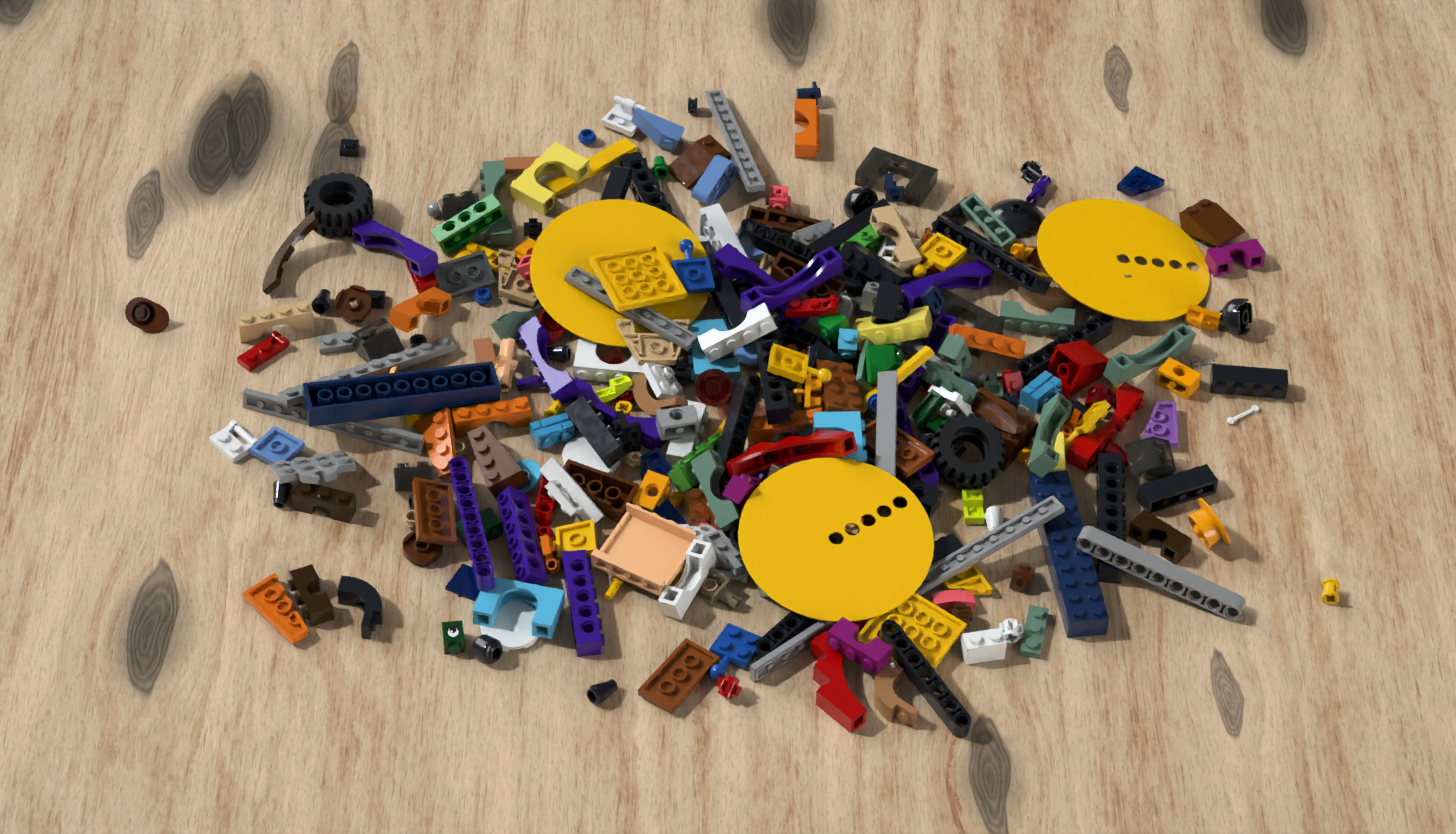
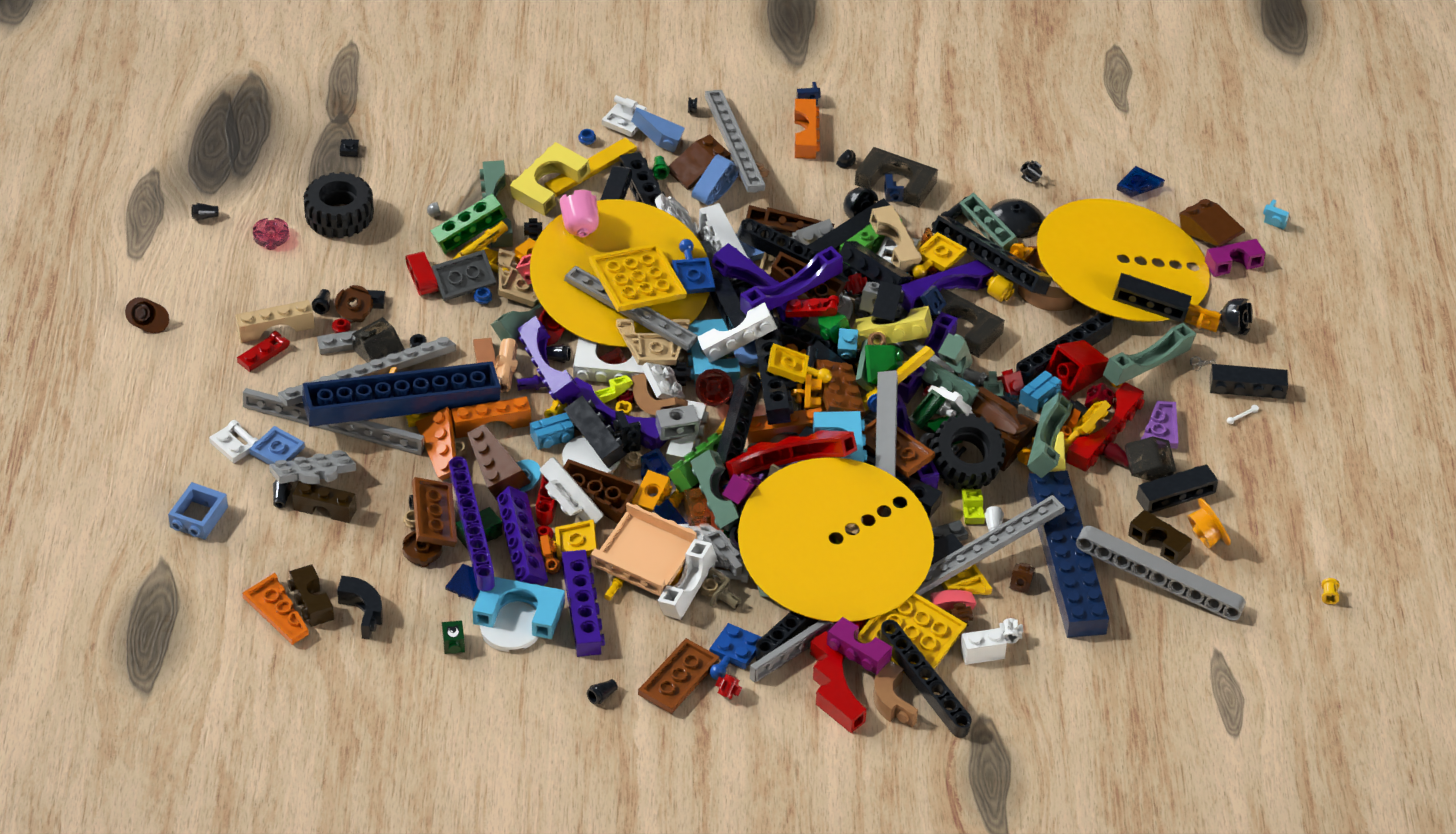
(202, 495): none -> medium blue window
(203, 211): none -> black cone
(270, 240): none -> clear pink plate
(274, 272): dark brown tile -> none
(341, 325): none -> red plate
(375, 235): dark purple arch -> none
(405, 474): clear smoke slope -> none
(430, 302): orange arch -> none
(452, 204): clear smoke slope -> none
(487, 649): black head -> none
(499, 229): none -> yellow pin
(517, 165): nougat tile -> none
(580, 213): none -> bright pink cylinder
(675, 209): none -> white tile
(778, 198): coral brick -> none
(846, 159): none -> black piece
(856, 284): none -> red gear
(876, 335): none -> medium nougat plate
(954, 527): none -> dark grey plate
(997, 344): orange arch -> none
(1000, 288): none -> yellow head
(1034, 632): sand green plate -> none
(1038, 189): dark purple pin -> none
(1053, 324): sand green arch -> none
(1110, 508): black brick -> none
(1152, 297): none -> black brick
(1178, 378): light orange brick -> none
(1275, 216): none -> medium azure bracket

